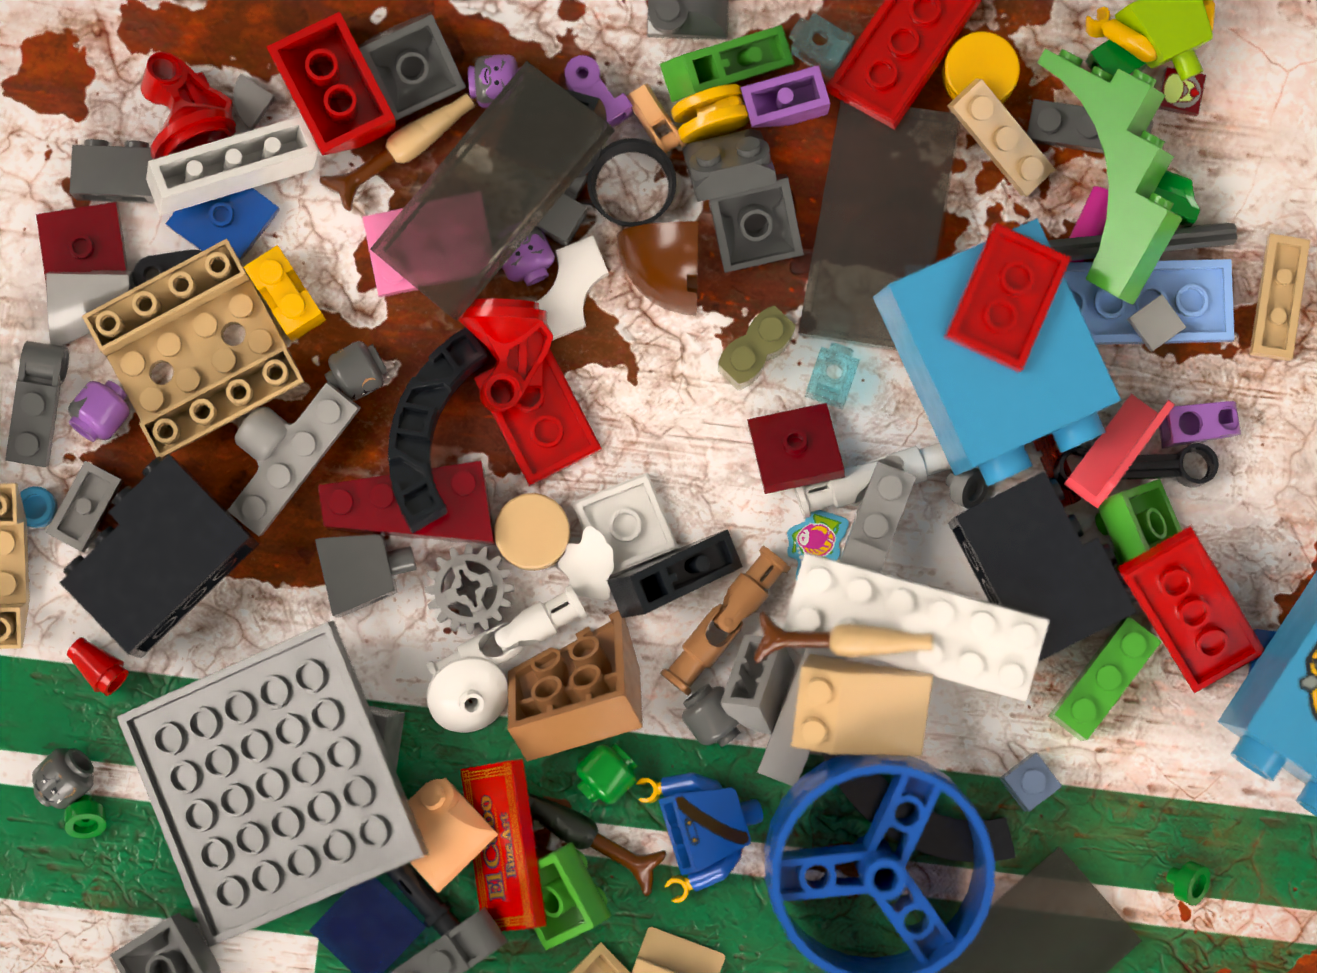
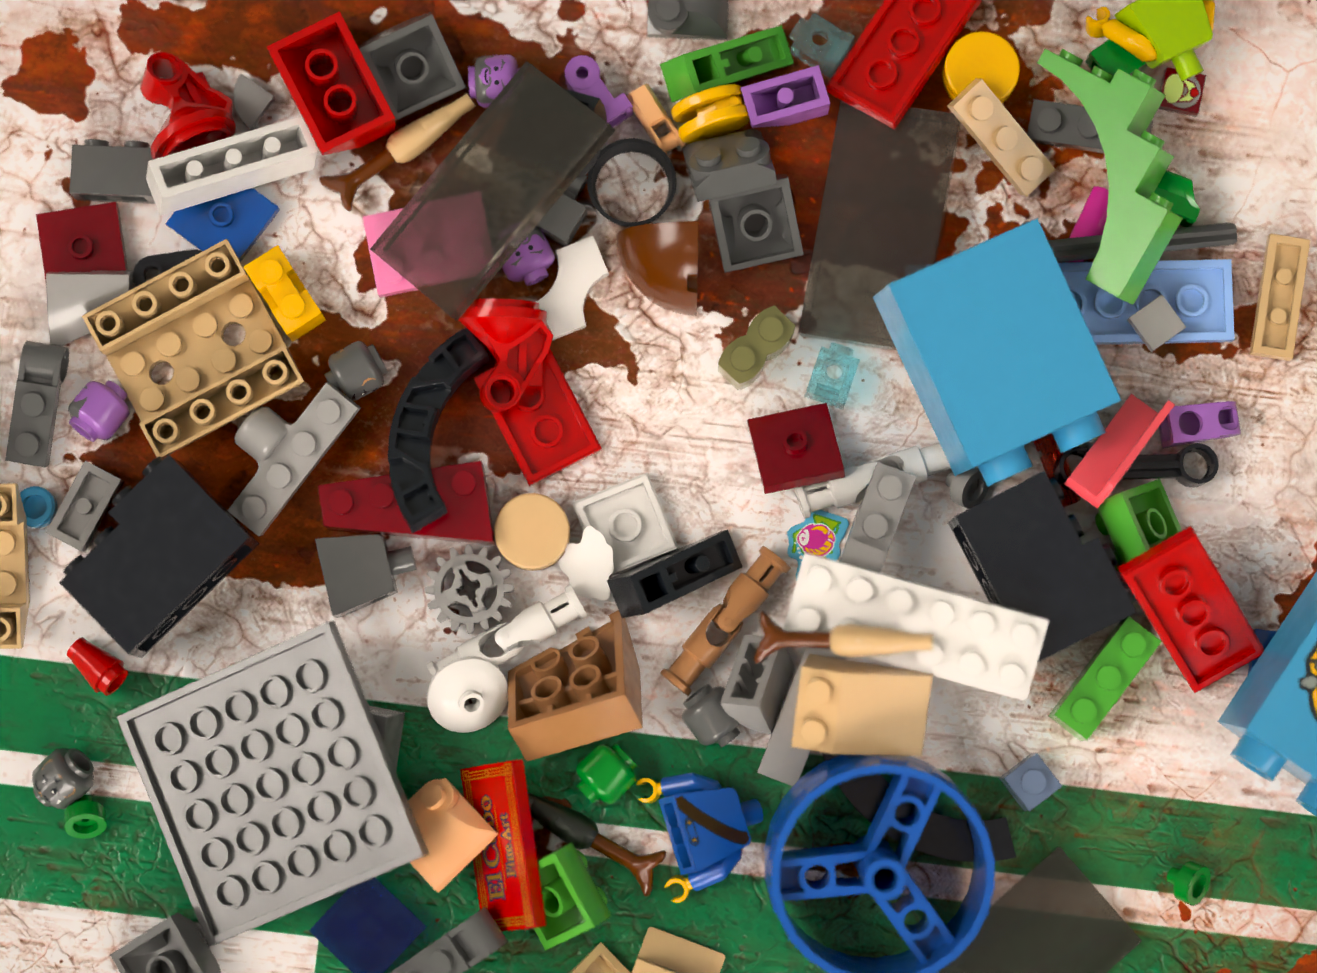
(422, 896): black pin -> none
(1007, 297): red tile -> none

